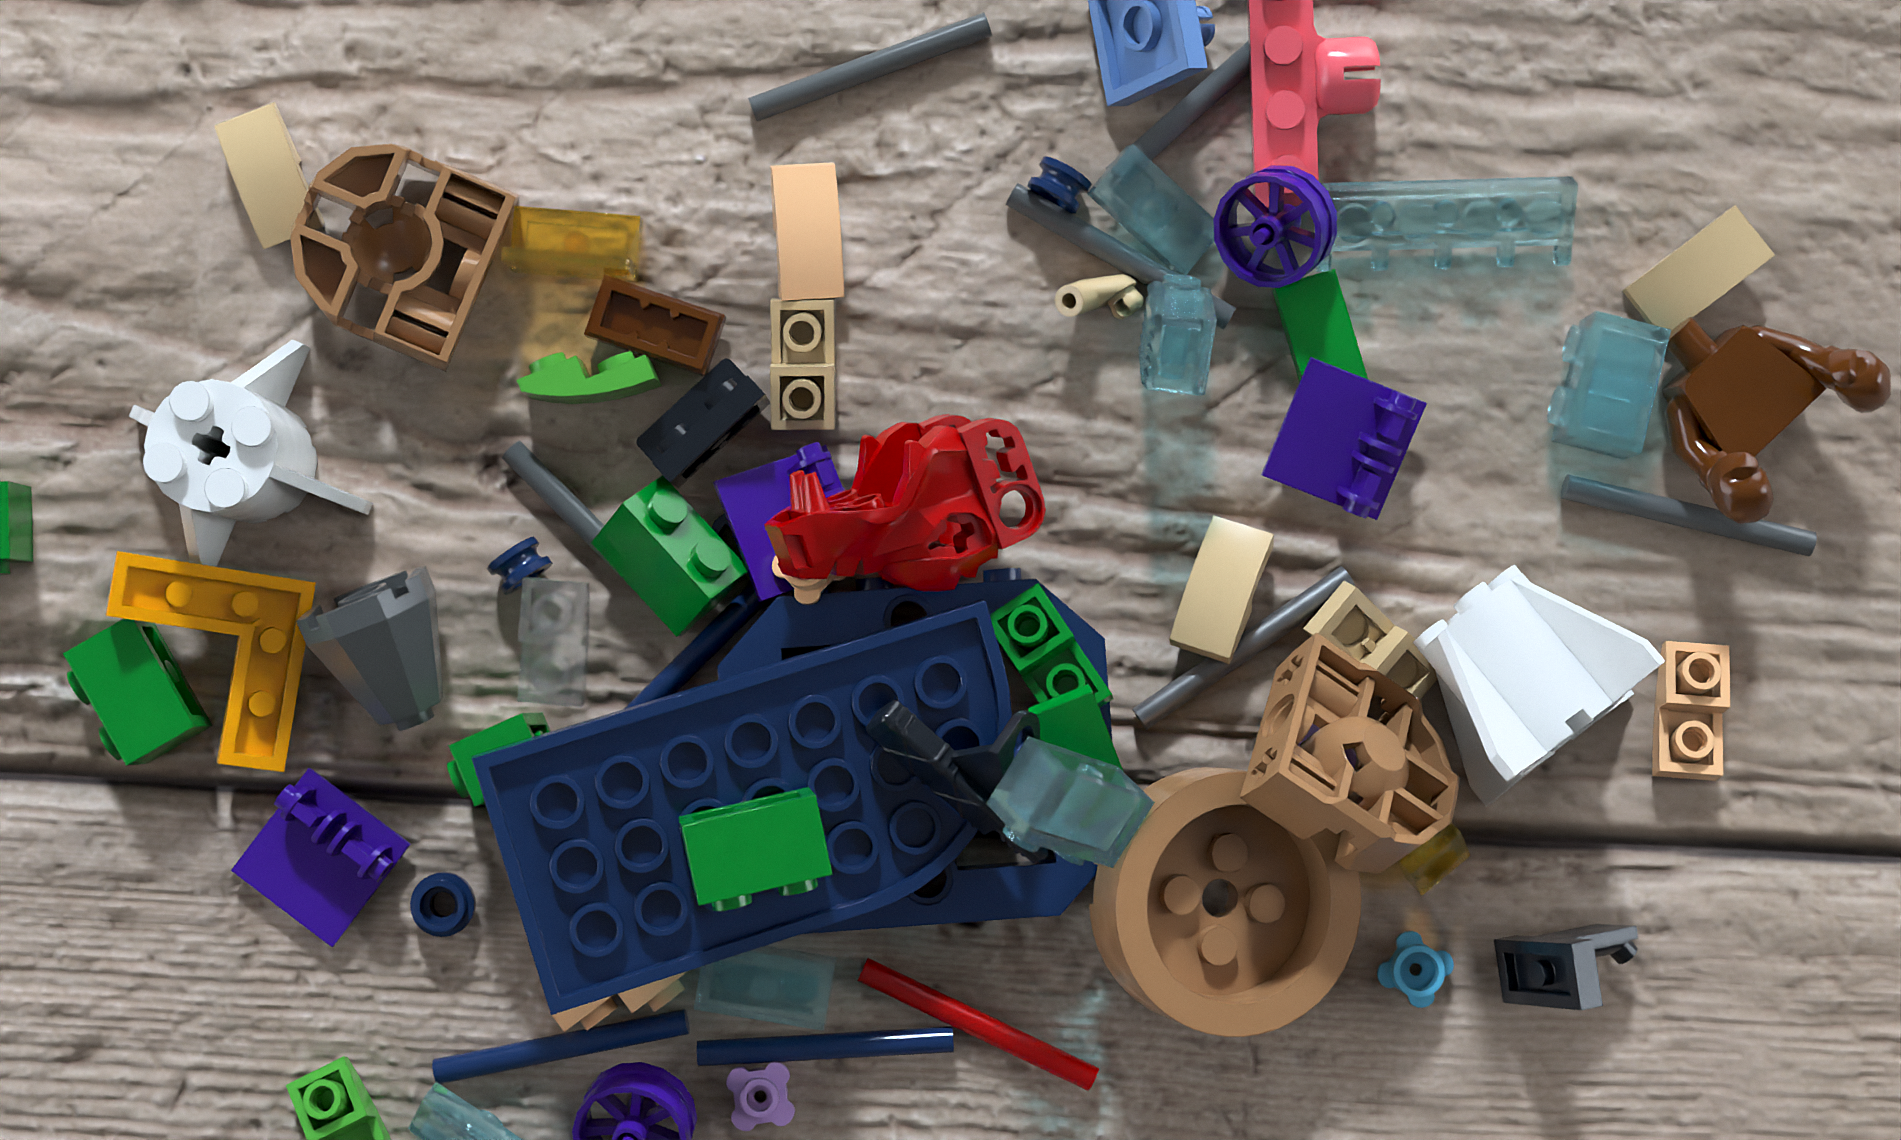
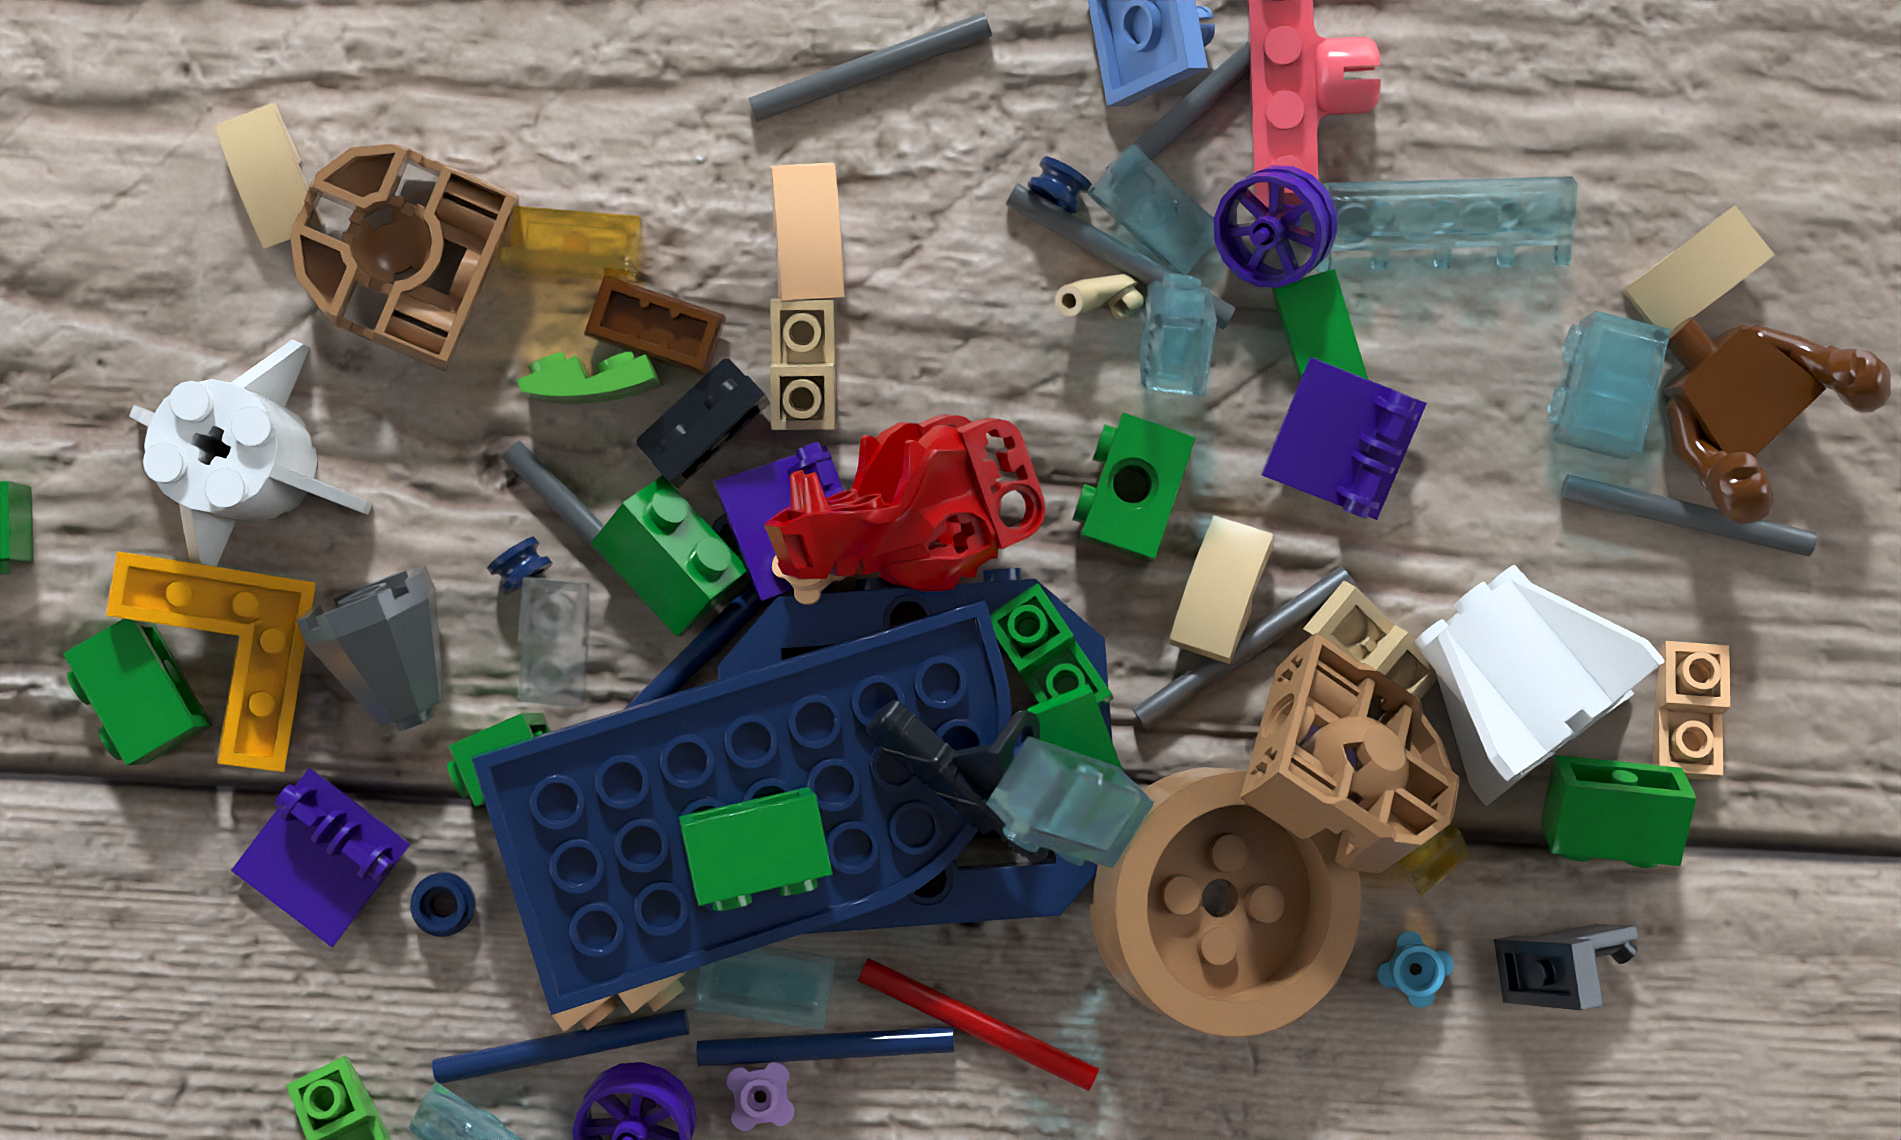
(1161, 459): none -> green brick
(1617, 811): none -> green brick

